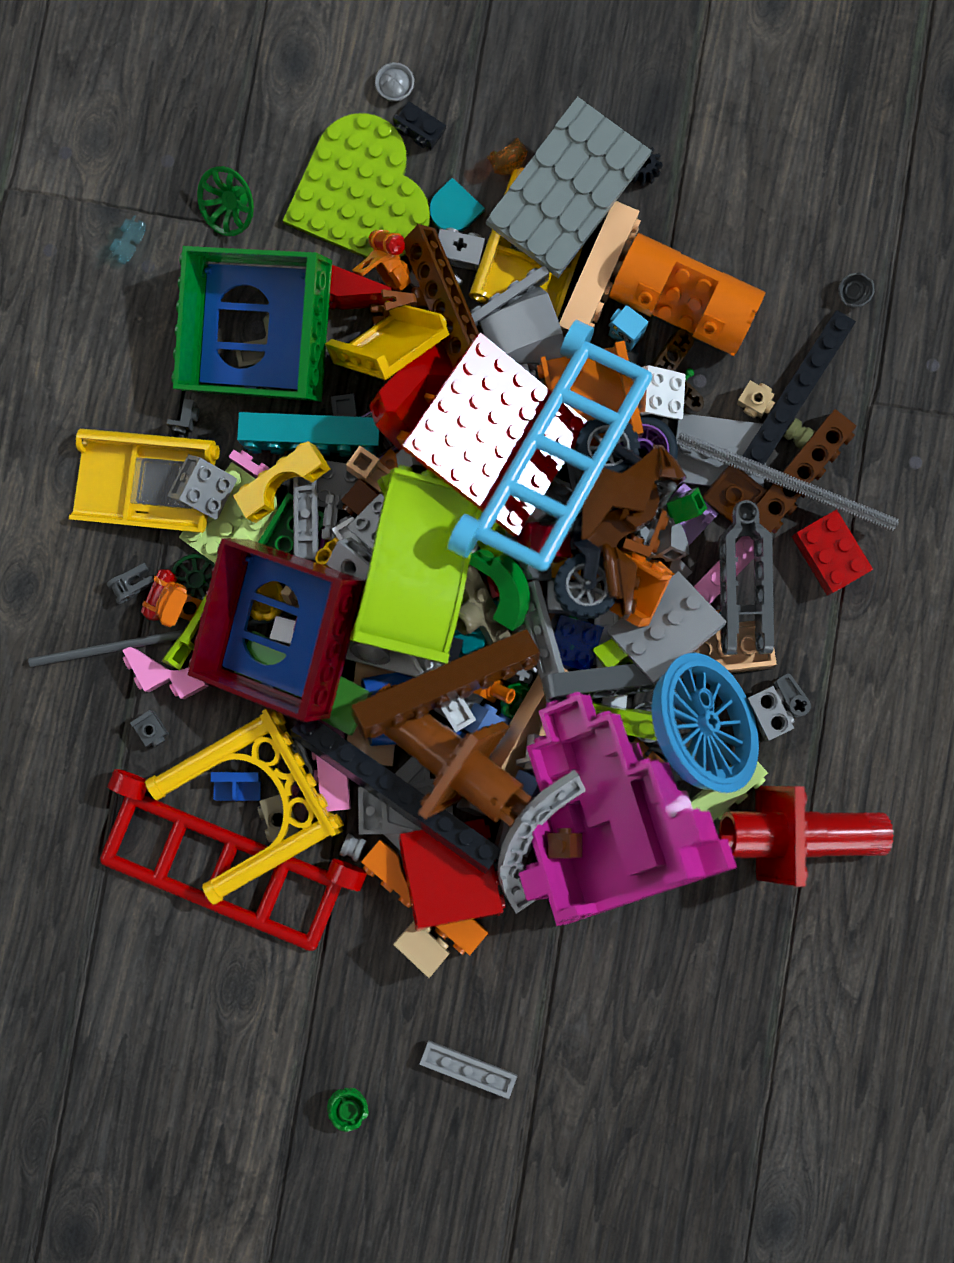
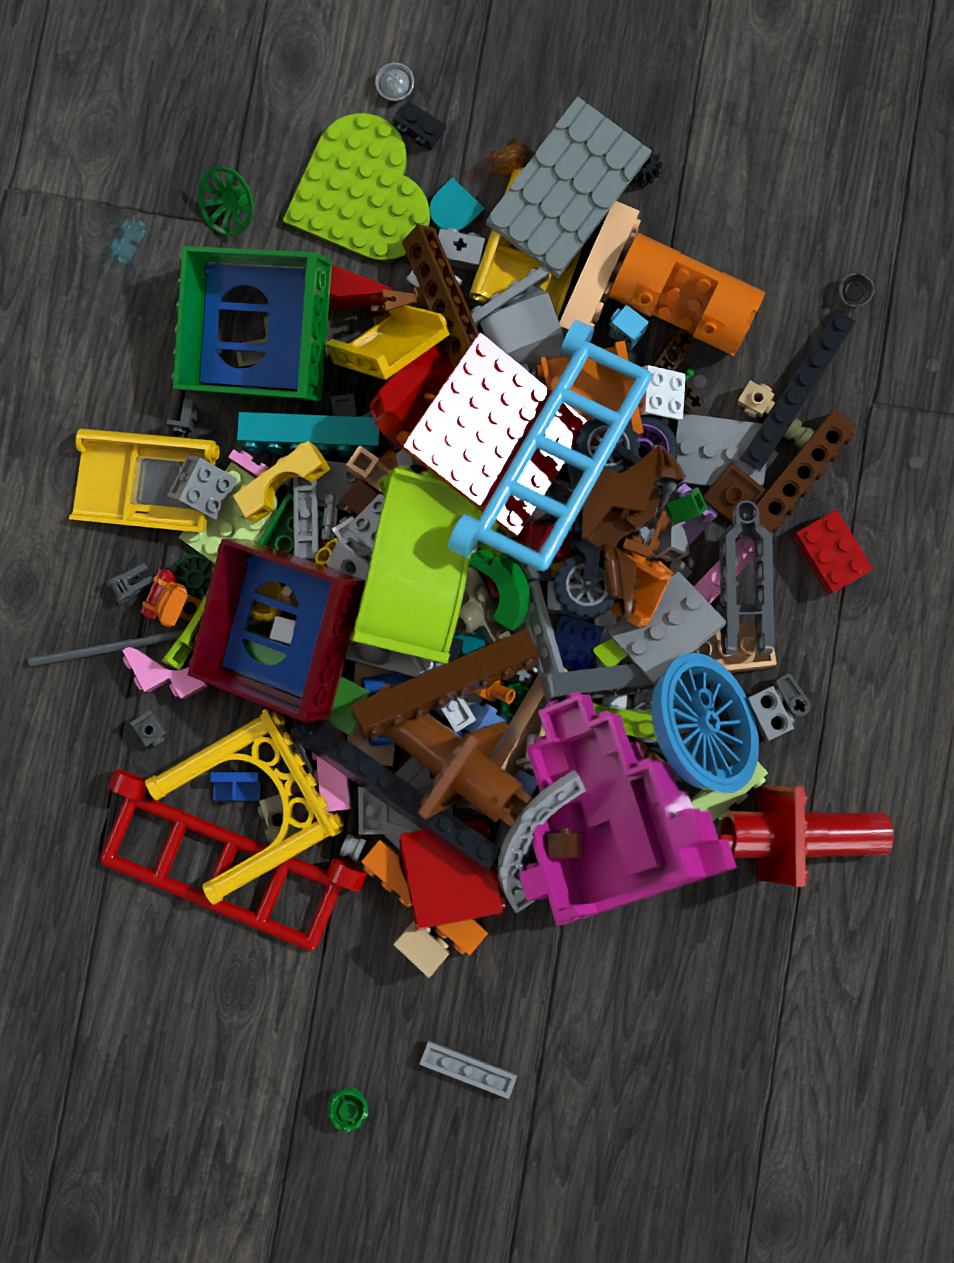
(386, 259): orange piece -> none
(787, 480): light grey axle -> none

